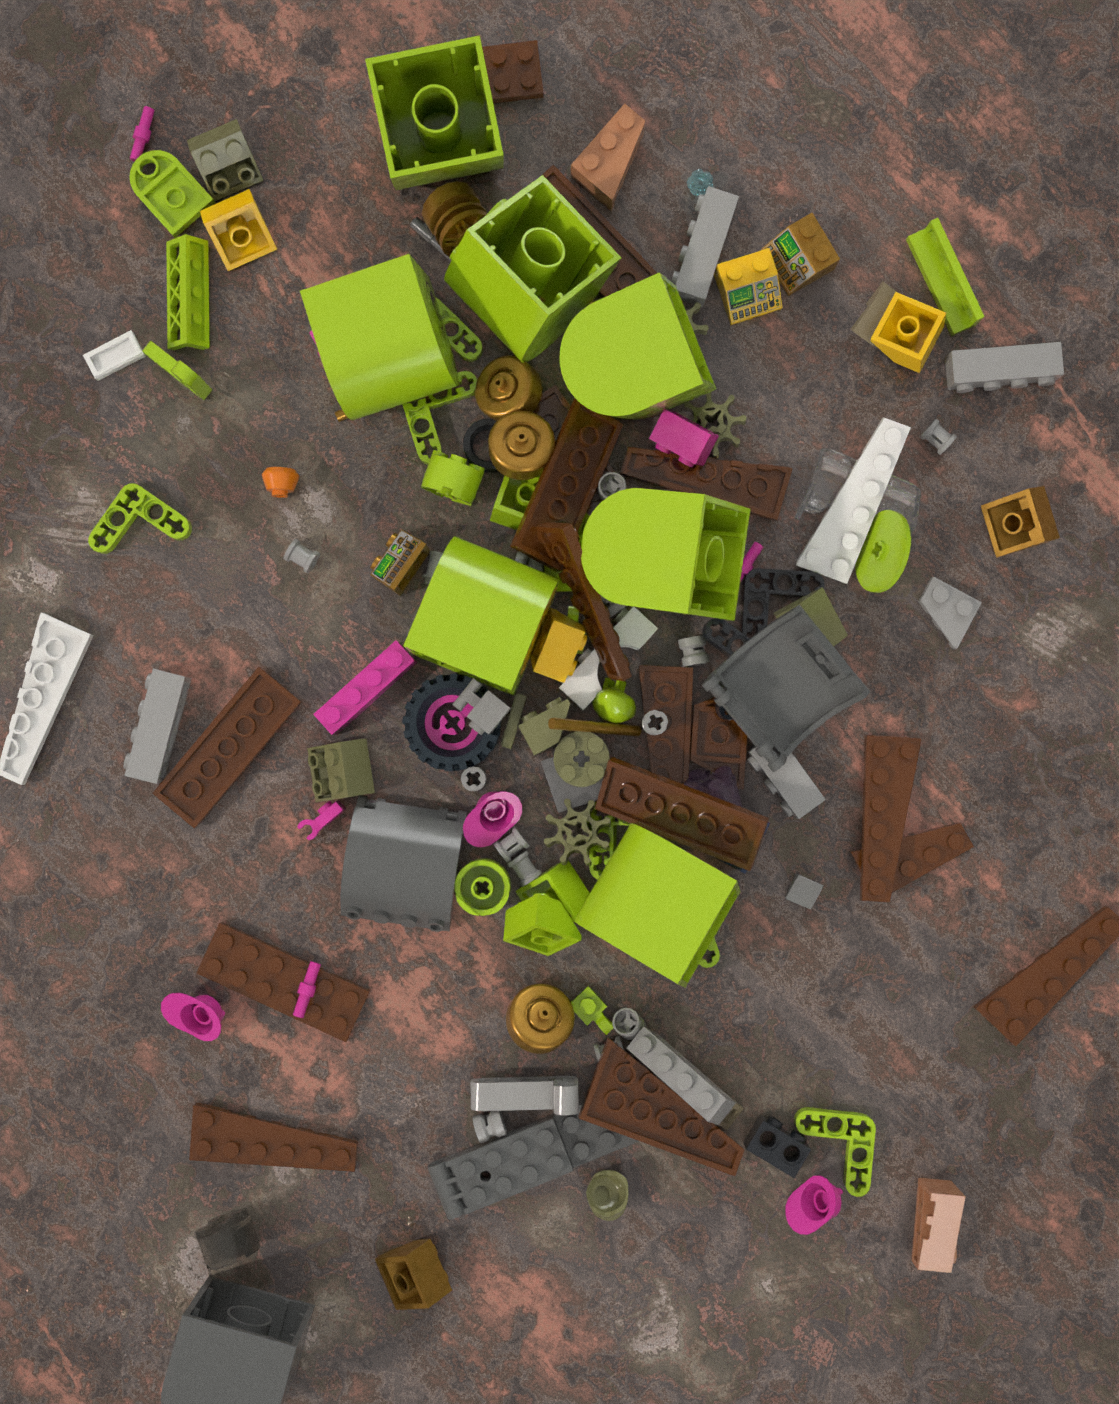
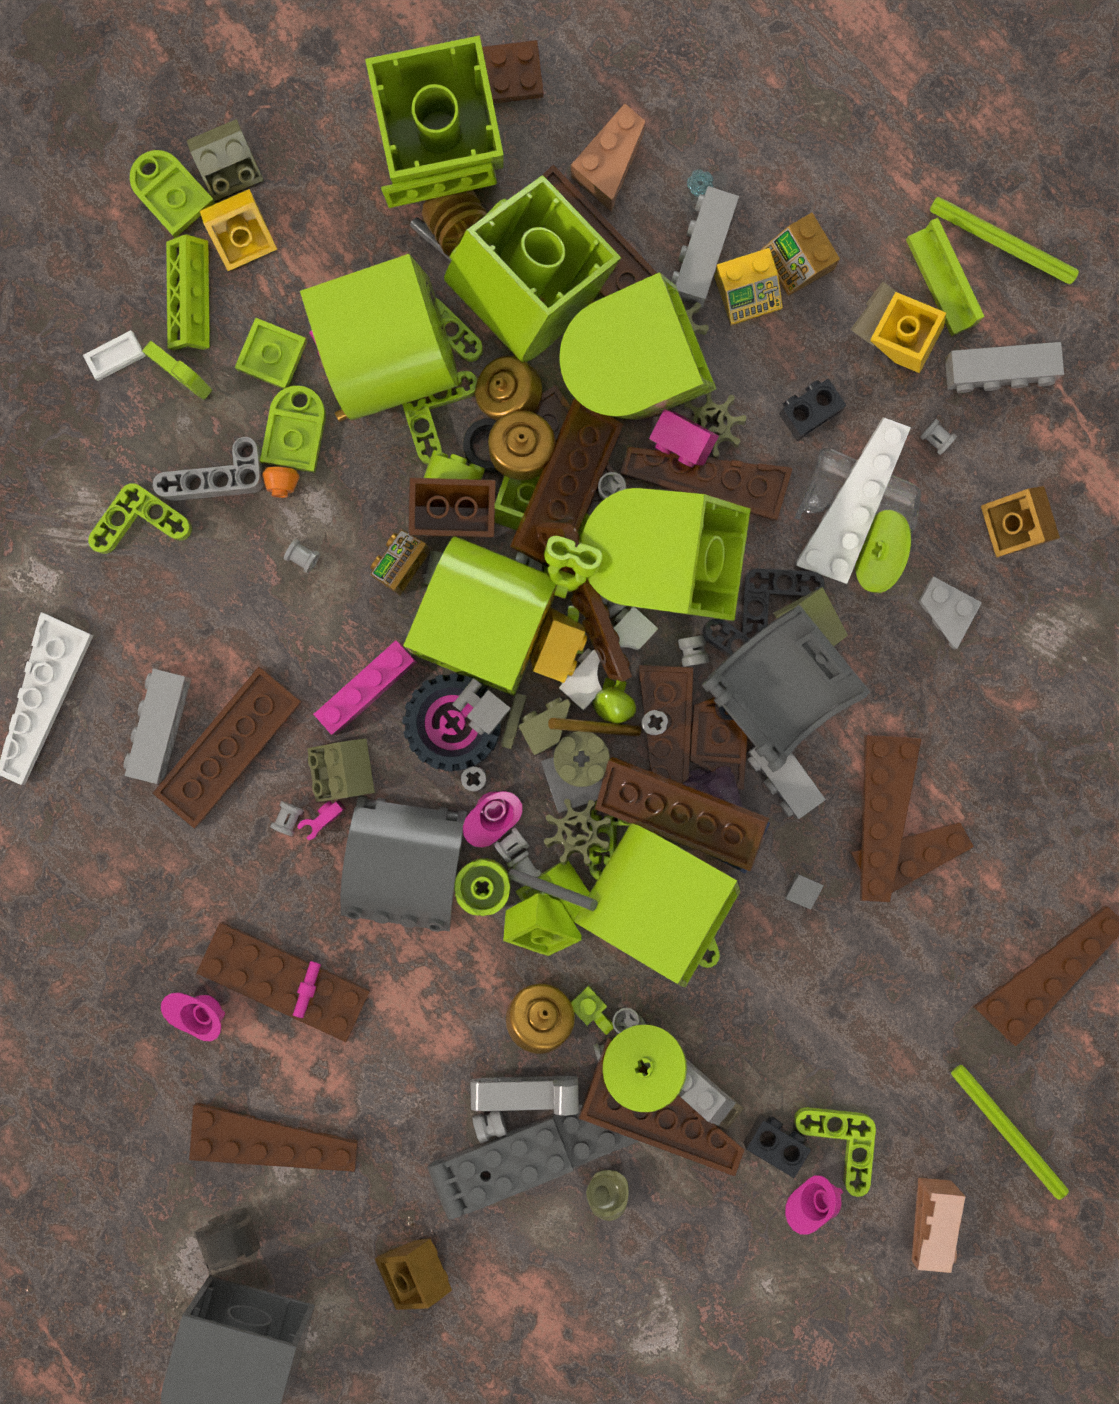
(142, 133): dark pink bar -> none
(210, 476): none -> light grey beam
(271, 353): none -> lime plate
(287, 828): none -> light grey bush
(294, 432): none -> lime plate
(440, 185): none -> lime slope
(451, 507): none -> reddish brown slope
(552, 889): none -> dark grey bar
(562, 553): none -> lime piece
(664, 1076): none -> lime piece
(749, 559): dark pink bar -> none
(815, 413): none -> black brick
(1004, 240): none -> lime axle
(1010, 1132): none -> lime axle

